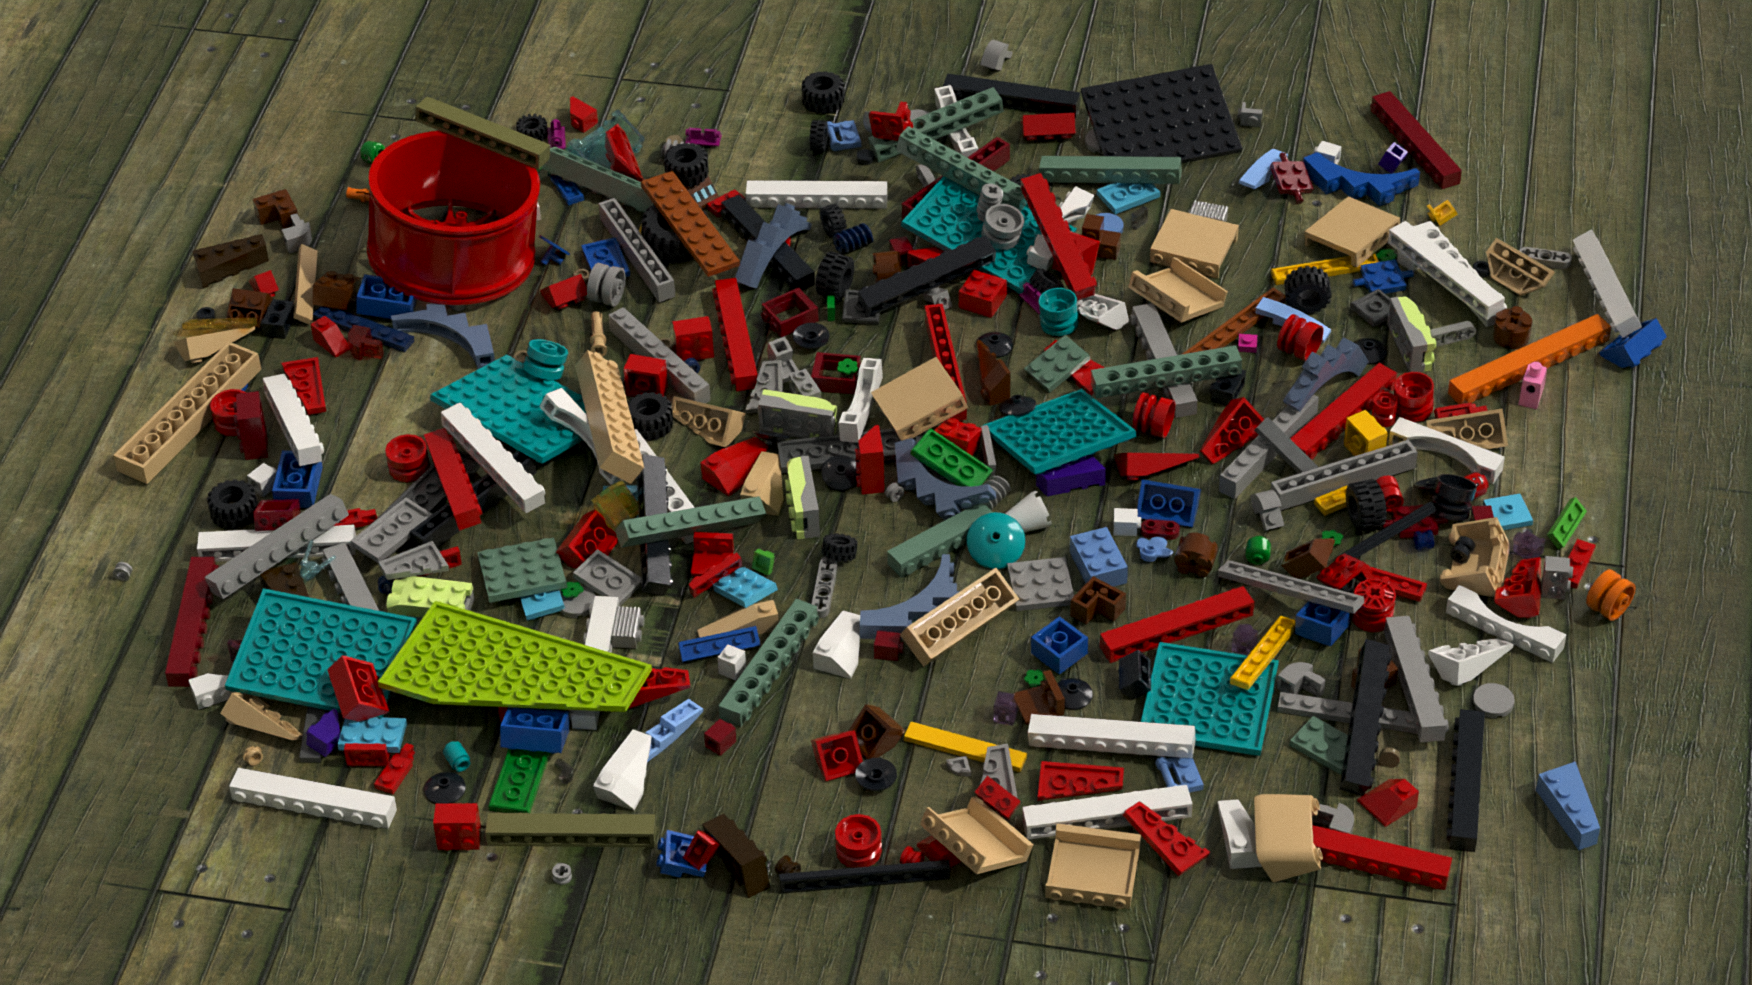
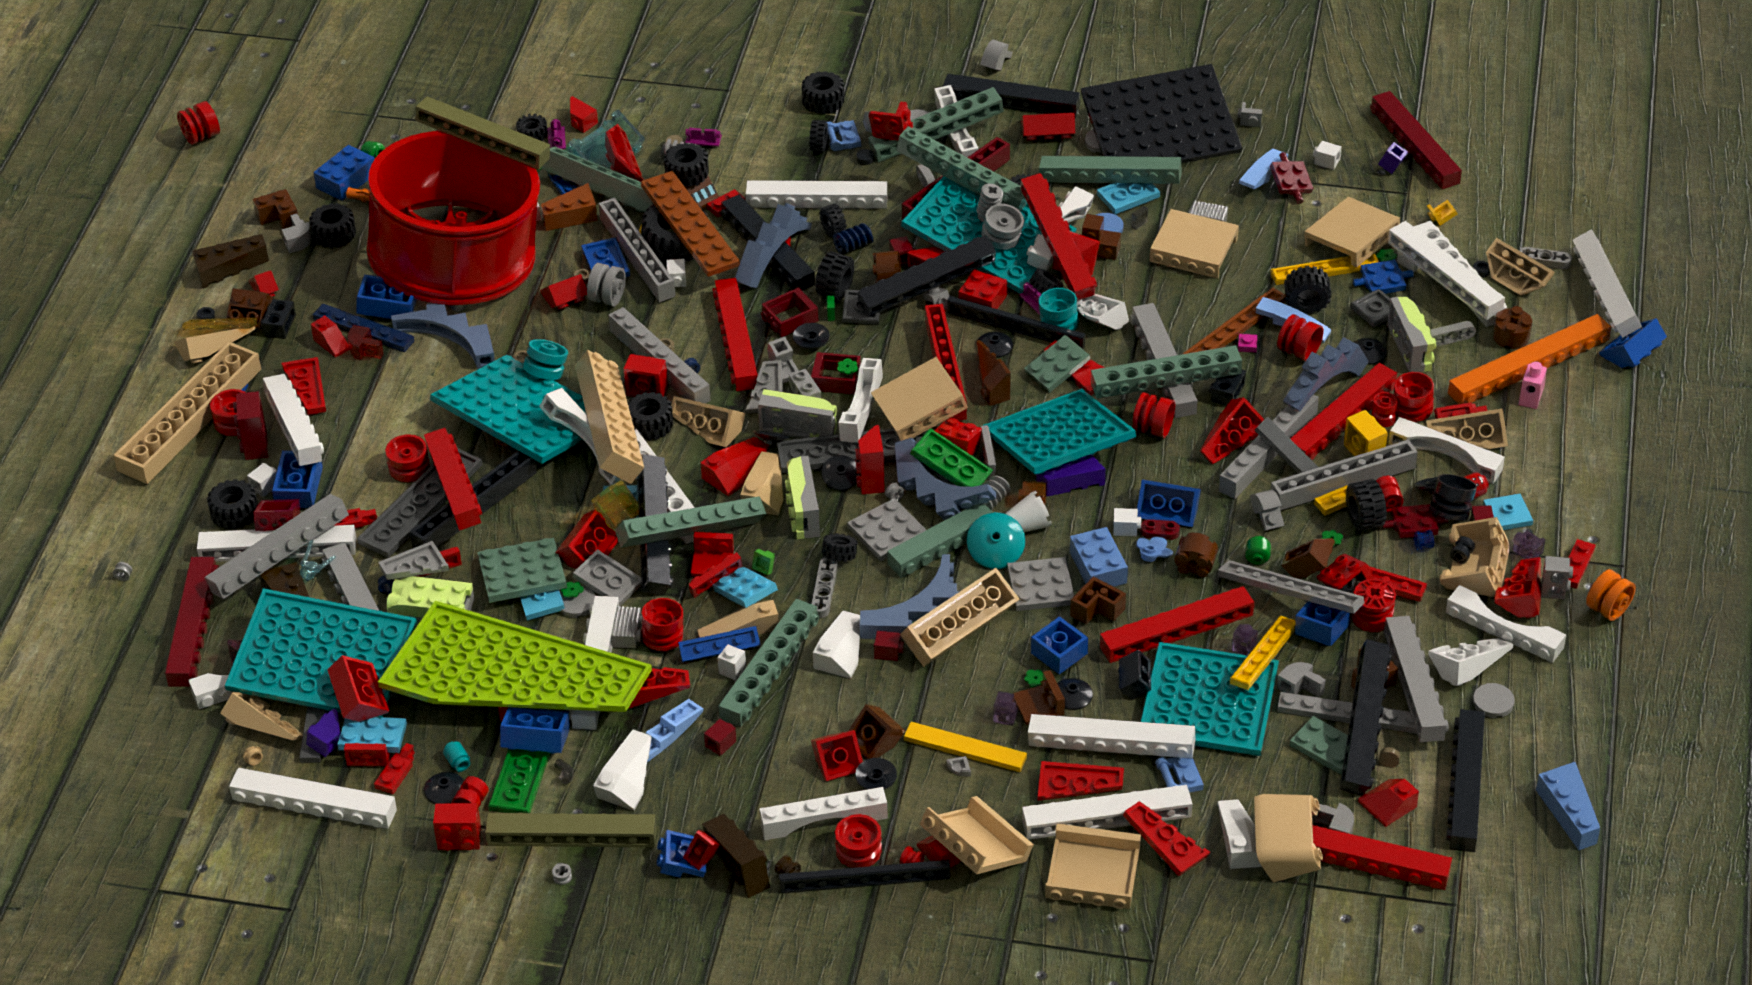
(198, 122): none -> red wheel
(304, 284): tan tile -> none
(332, 225): none -> black tyre
(336, 290): reddish brown brick -> none
(344, 170): none -> blue brick
(390, 530): light grey plate -> none
(471, 791): none -> red wheel
(493, 457): white brick -> none
(550, 252): blue shield -> none
(569, 209): none -> dark orange wedge
(597, 339): tan pin -> none
(662, 624): none -> red wheel
(676, 269): none -> white brick
(693, 338): red brick -> none
(783, 819): none -> white arch
(885, 528): none -> light grey plate
(997, 798): red brick -> none
(999, 767): light grey wing -> none
(1011, 321): none -> black tile
(1017, 405): black dish -> none
(1028, 487): none -> clear orange brick
(1143, 464): red wedge -> none
(1179, 291): tan panel -> none
(1356, 184): blue arch -> none
(1390, 530): black axle -> none
(1566, 523): bright green plate -> none

